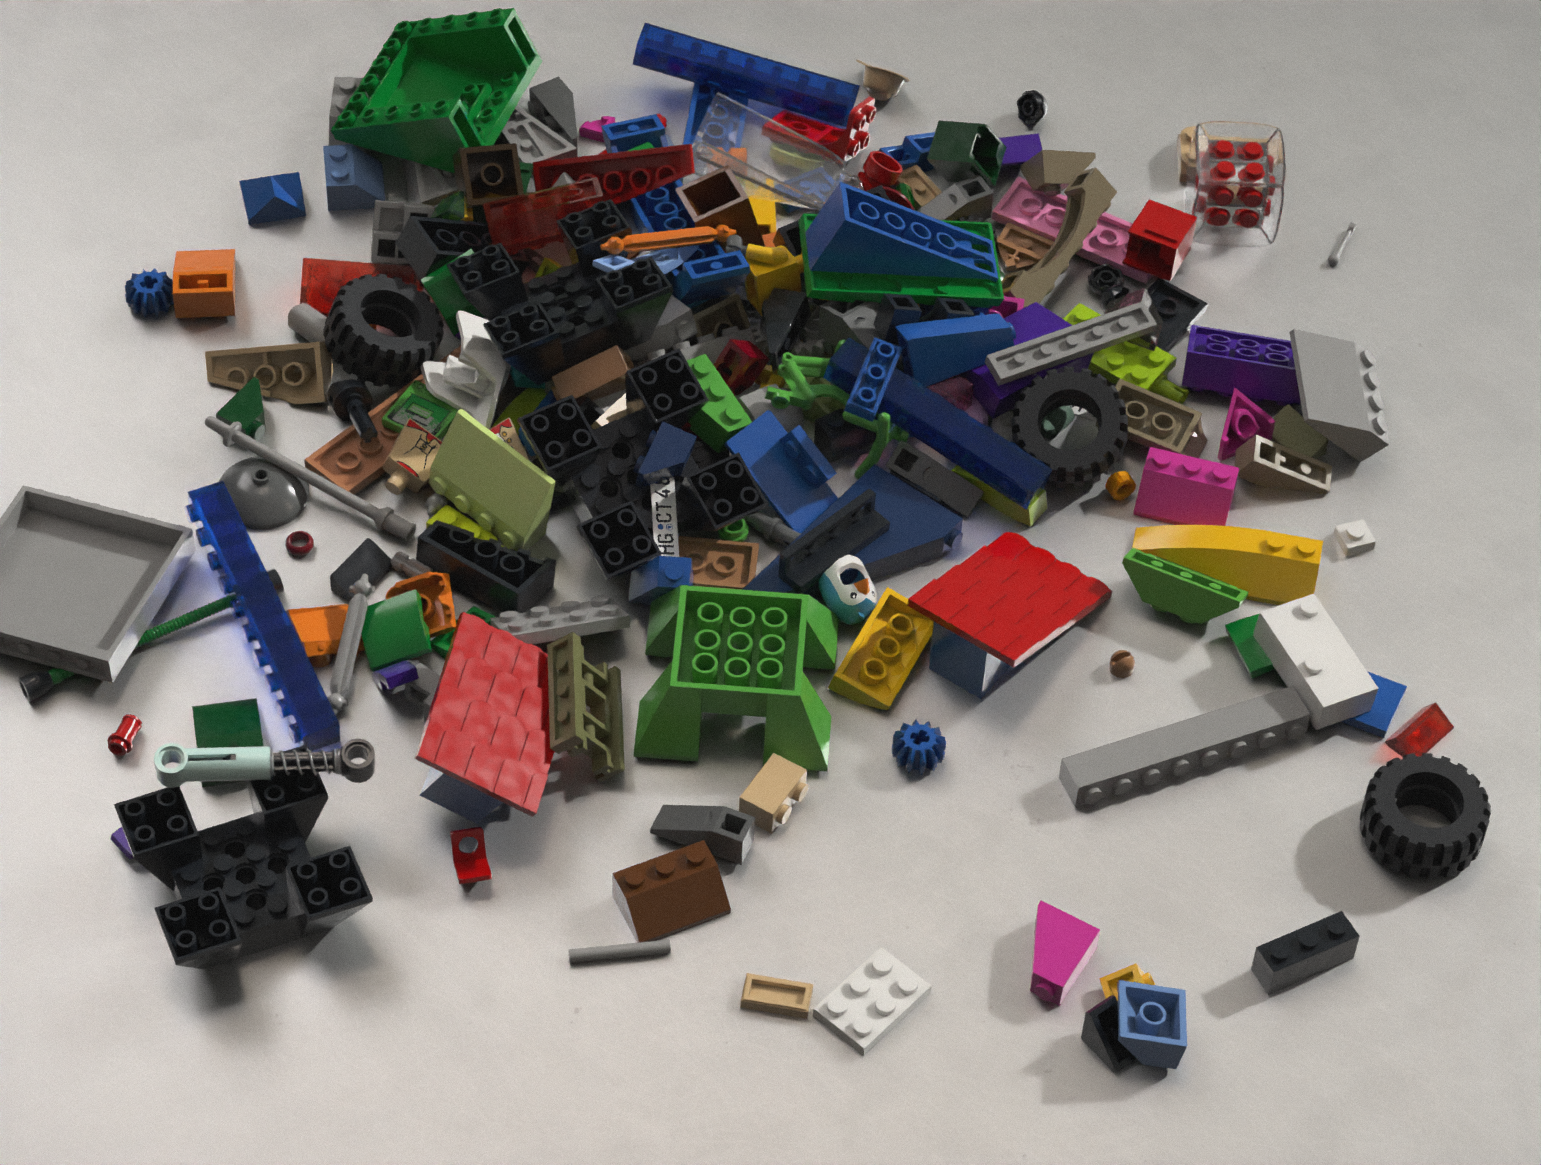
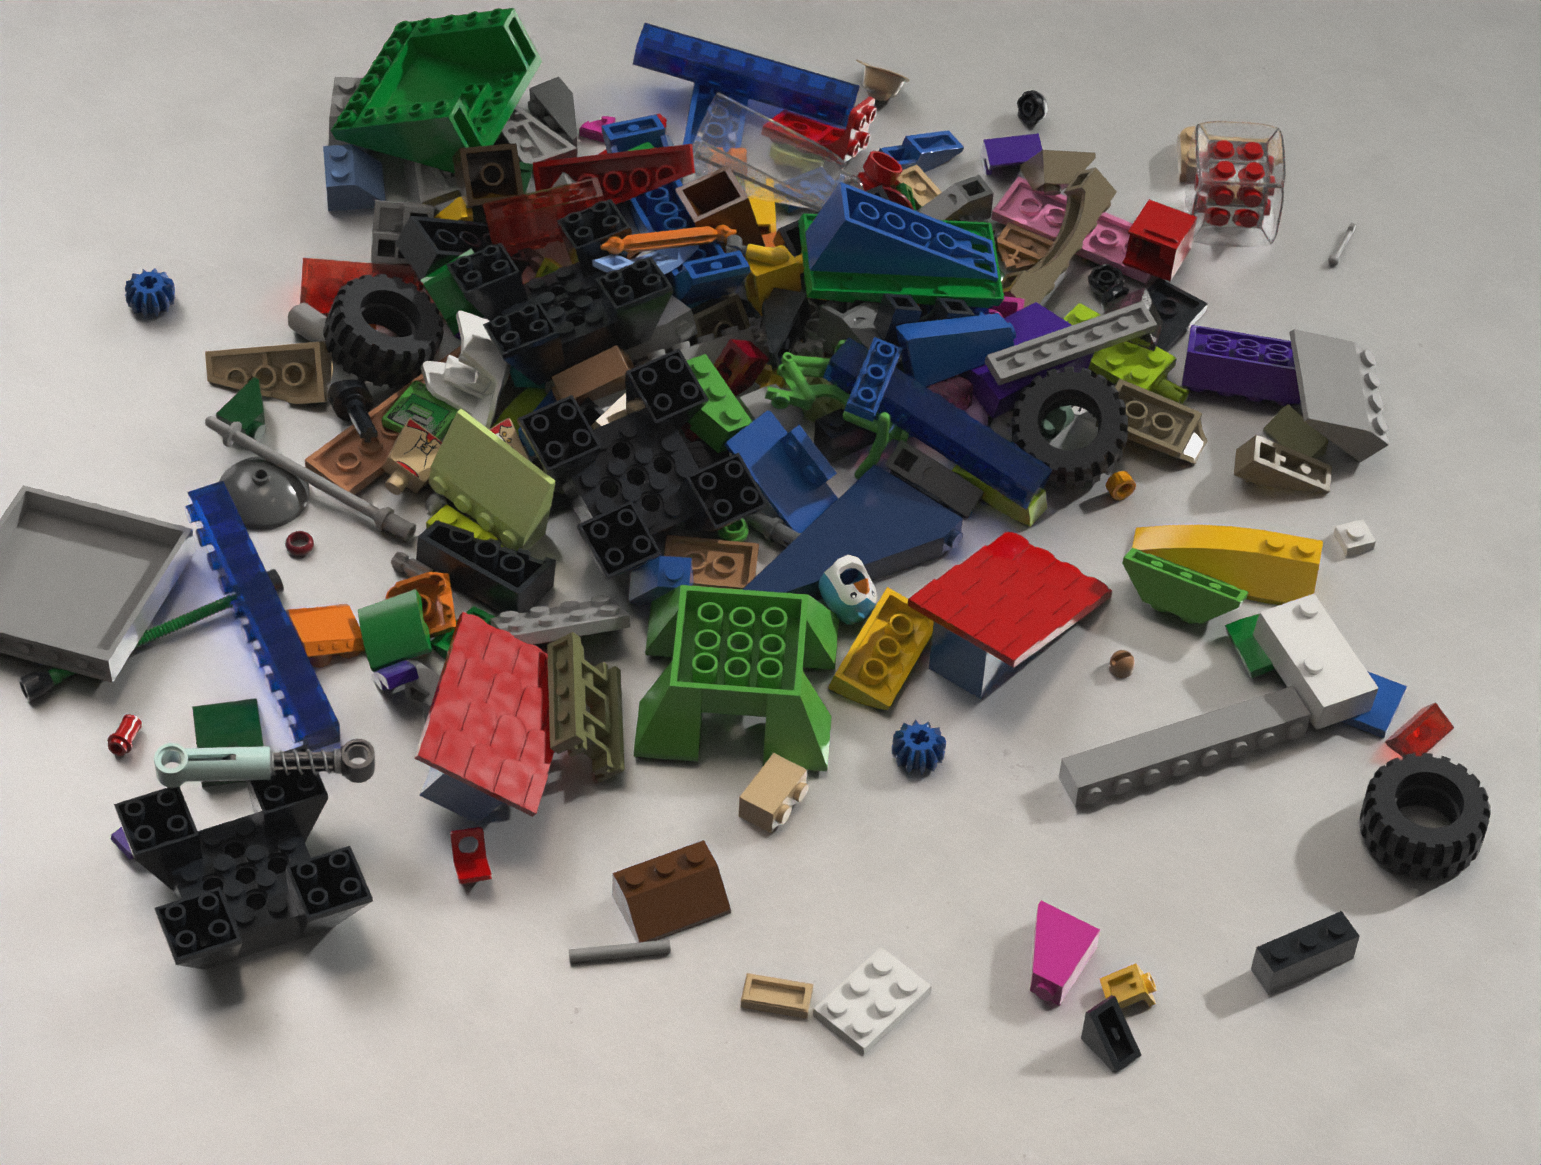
(204, 283): orange slope -> none
(273, 198): blue slope -> none
(349, 643): light grey wheel -> none
(367, 560): black slope -> none
(450, 207): clear green slope -> none
(665, 517): white sticker -> none
(666, 455): dark blue slope -> none
(723, 829): dark grey slope -> none
(837, 536): black fence -> none
(966, 151): dark green piece -> none
(1152, 1023): medium blue slope -> none
(1185, 489): dark pink slope -> none
(1243, 423): dark pink slope -> none

